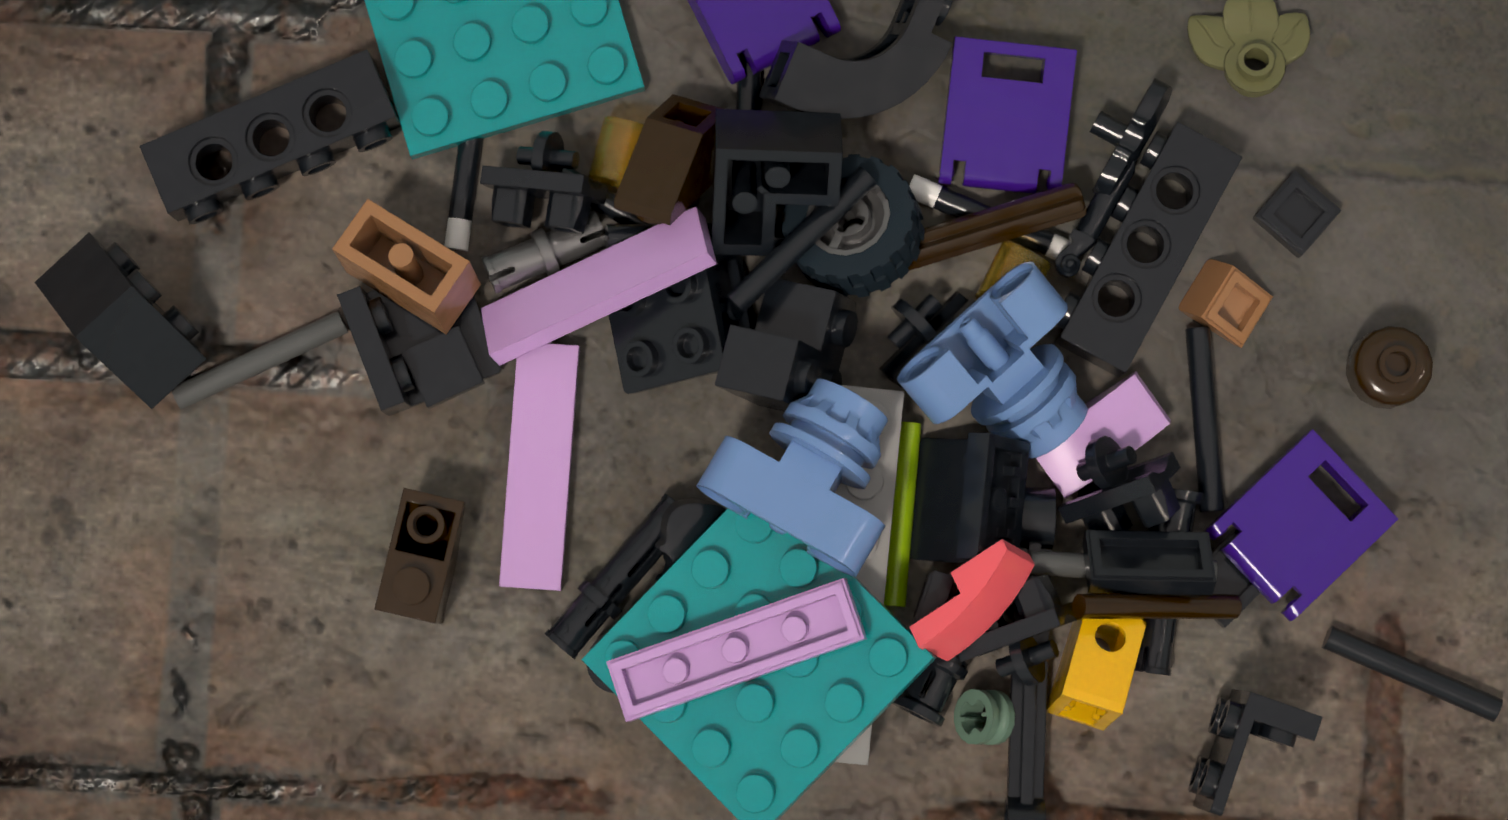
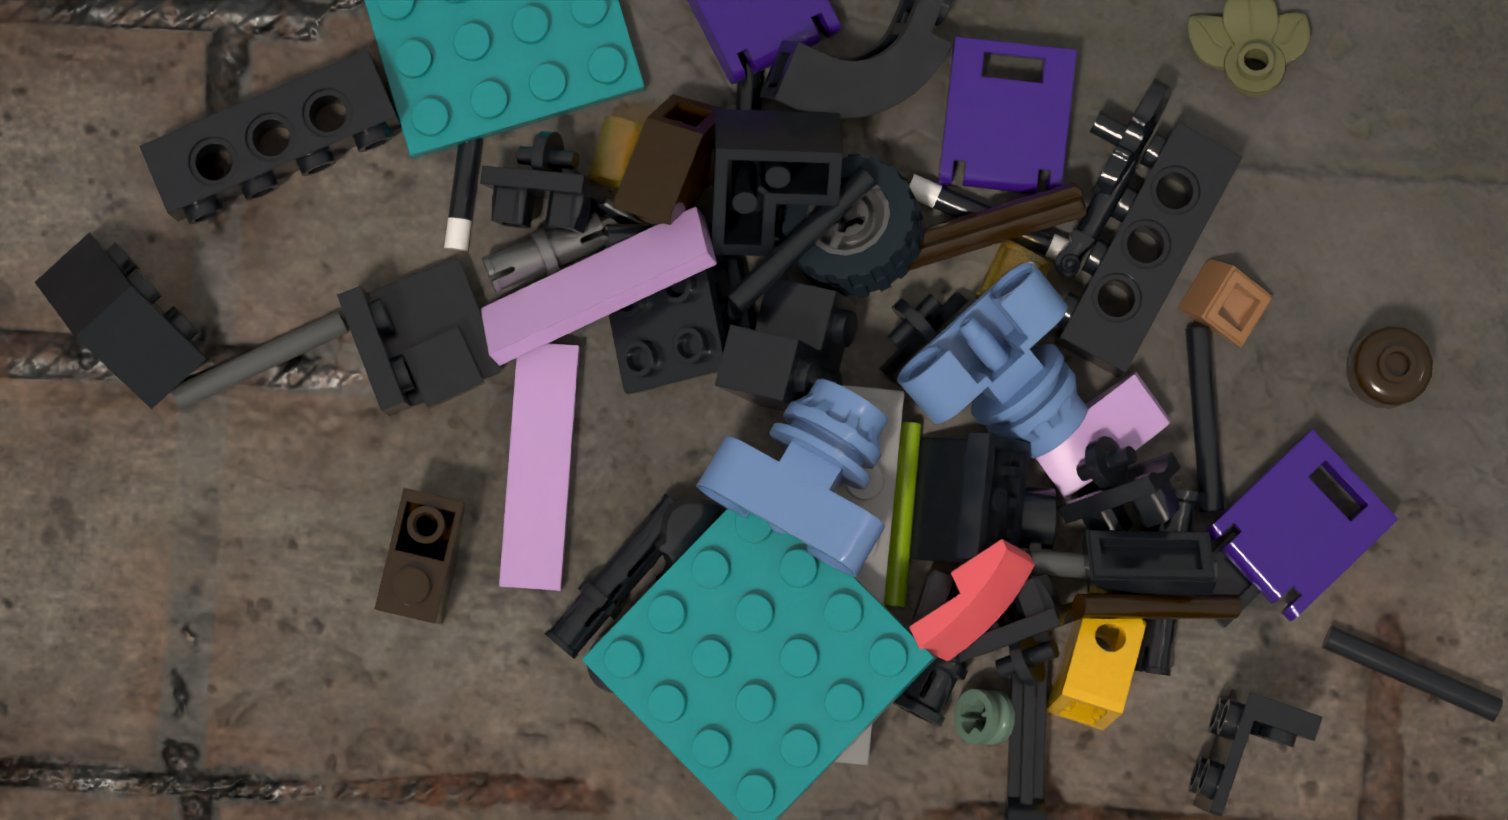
(407, 266): medium nougat brick -> none
(736, 650): lavender tile -> none
(1296, 214): black tile -> none

